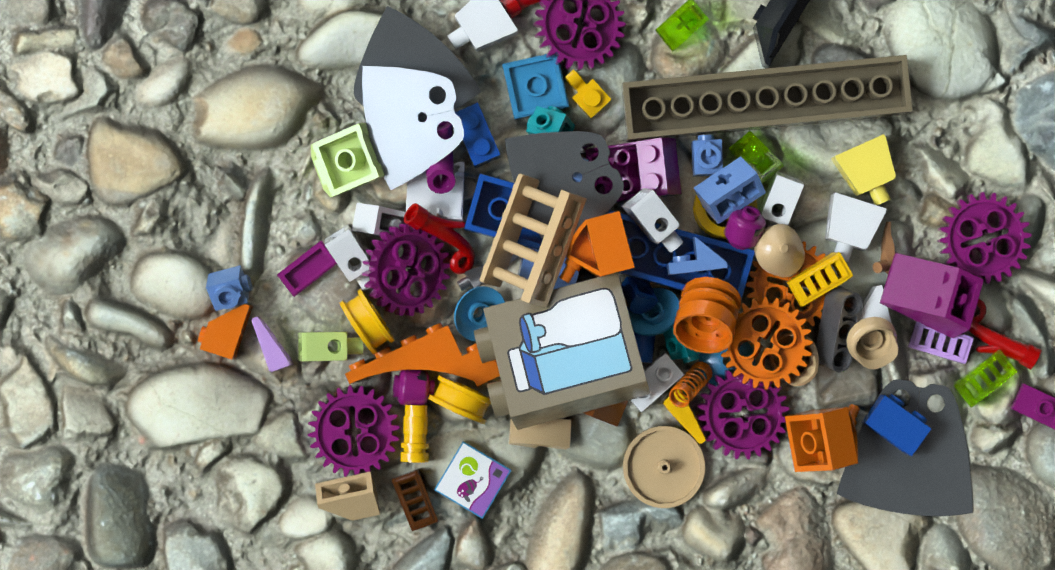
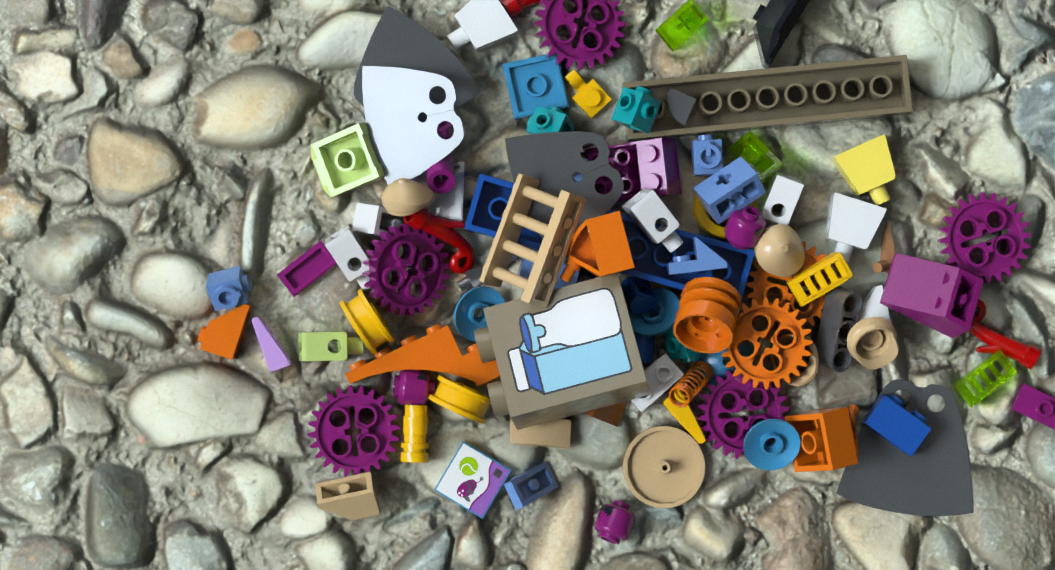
(405, 478): reddish brown slope -> none
(406, 197): none -> tan hat
(477, 136): blue brick -> none
(530, 485): none -> medium blue slope
(615, 522): none -> magenta head
(636, 109): none -> teal brick
(680, 105): none -> dark grey tile
(771, 454): none -> dark azure dish
(964, 348): lavender slope -> none

